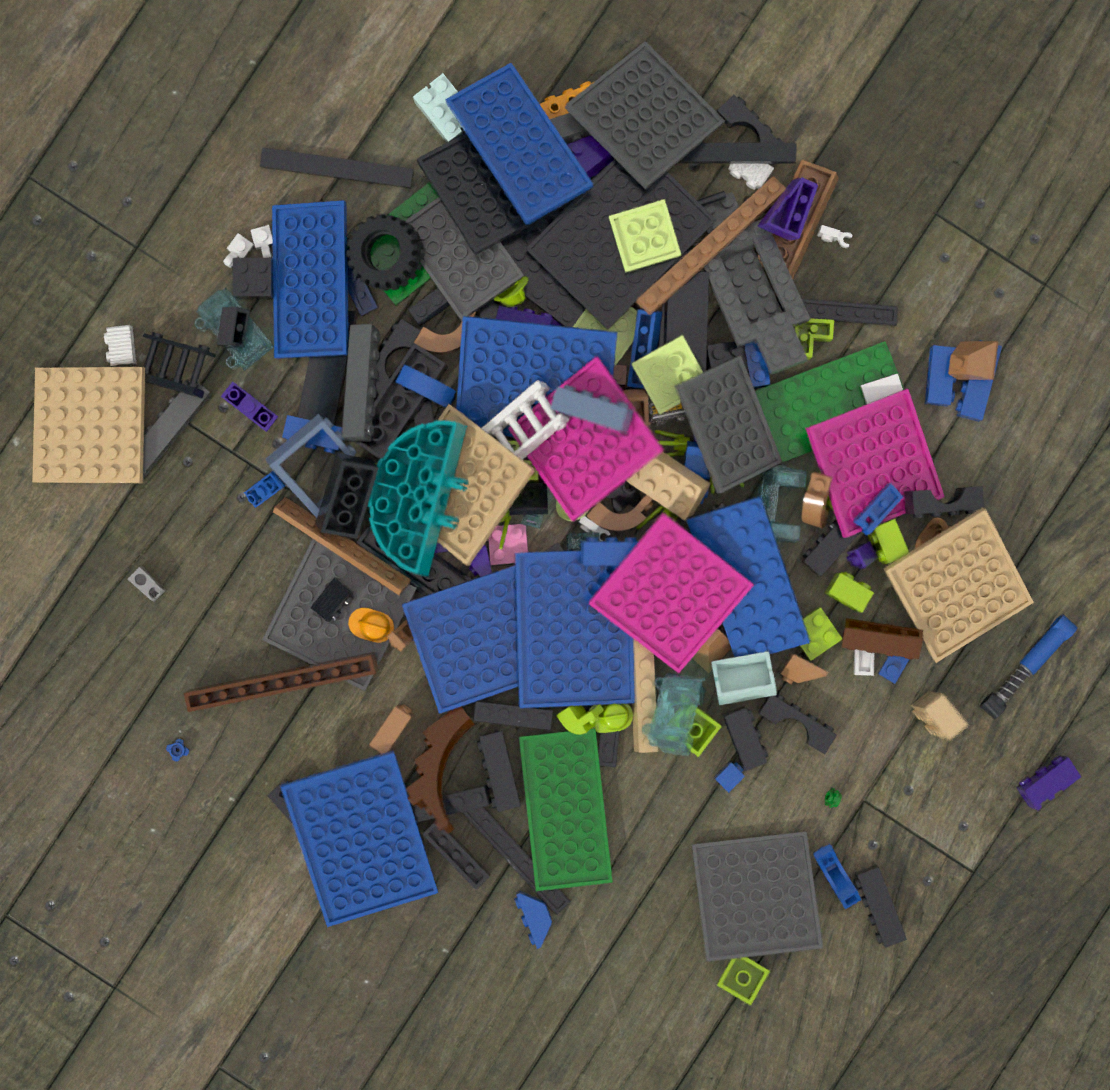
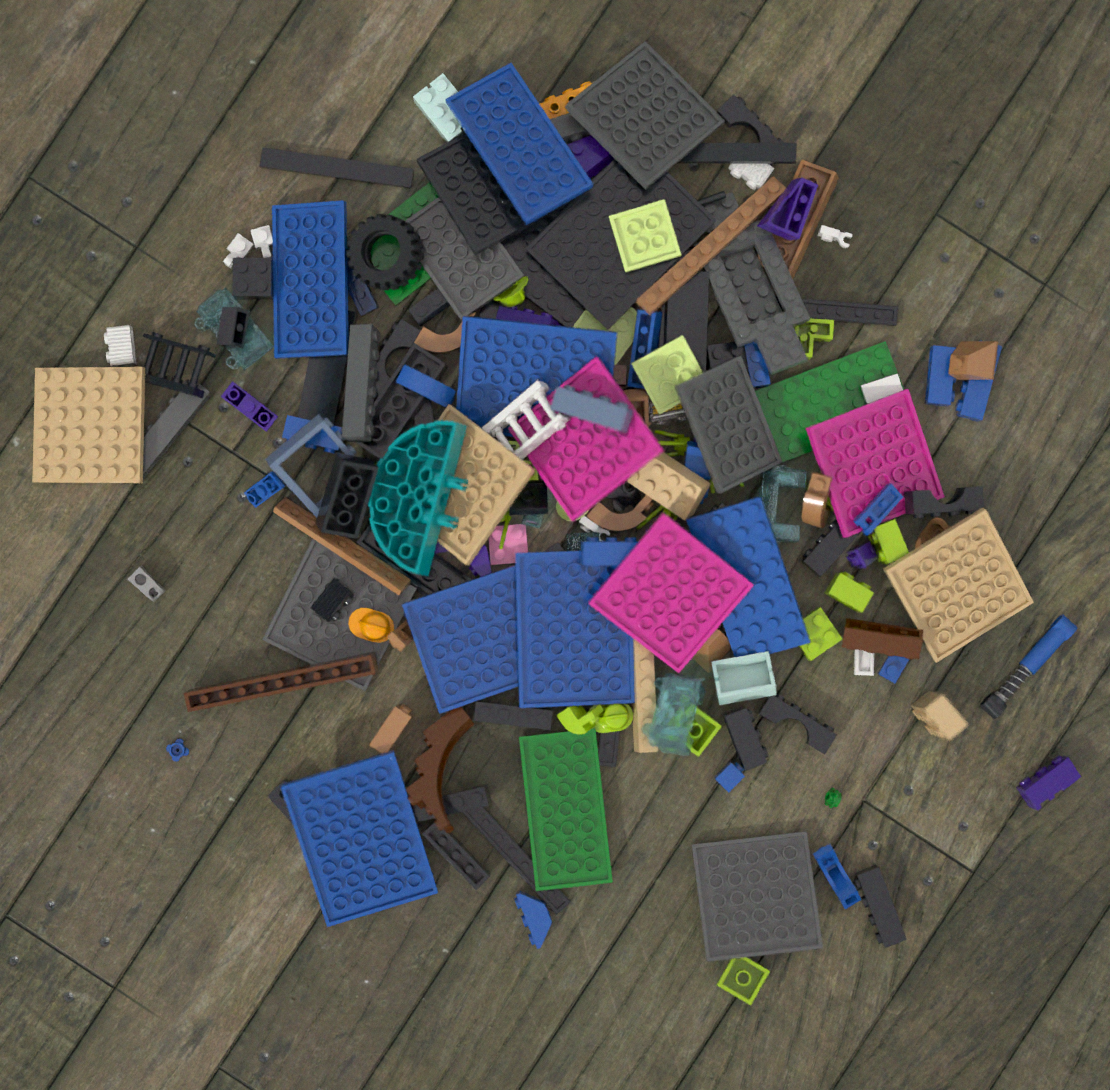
(500, 771): black brick -> none
(800, 670): medium nougat slope -> none

